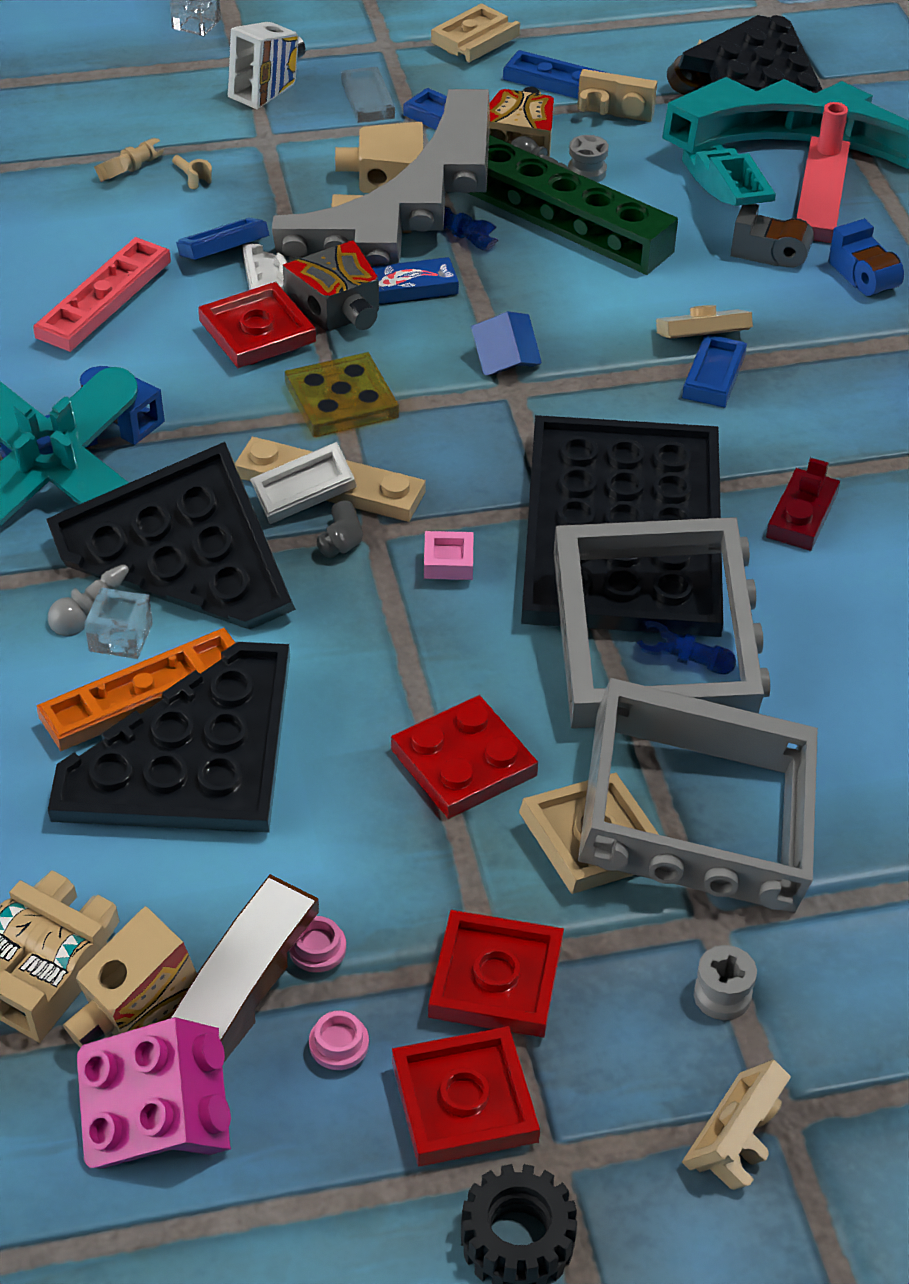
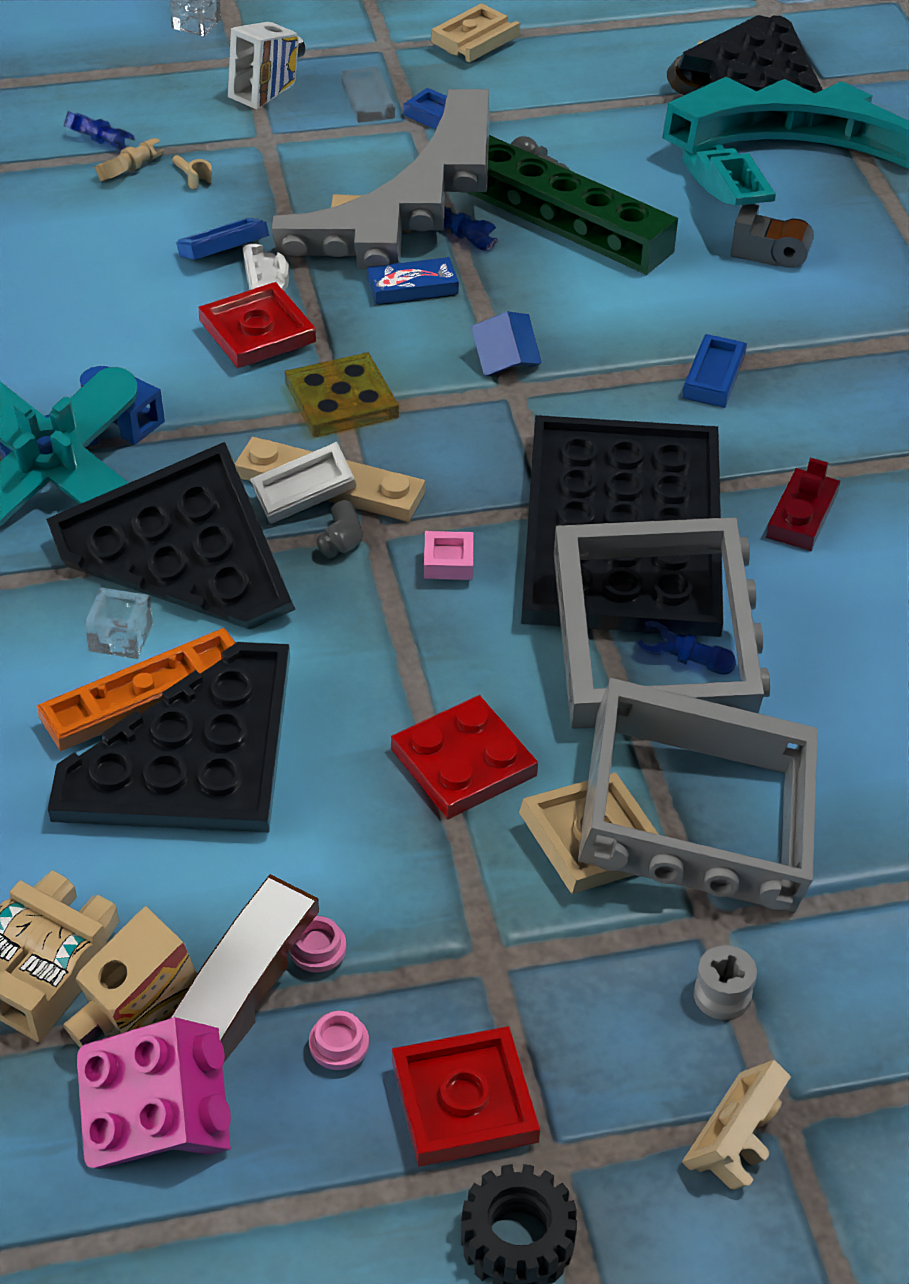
(69, 614): light grey bar -> none
(98, 130): none -> clear blue piece
(102, 294): coral plate -> none
(334, 287): dark grey torso -> none
(381, 153): tan torso -> none
(496, 973): red plate -> none
(522, 114): torso -> none
(544, 73): blue tile -> none
(588, 156): light grey wheel -> none
(617, 95): tan plate -> none
(704, 321): tan plate -> none
(825, 174): coral piece -> none
(863, 259): blue leg -> none

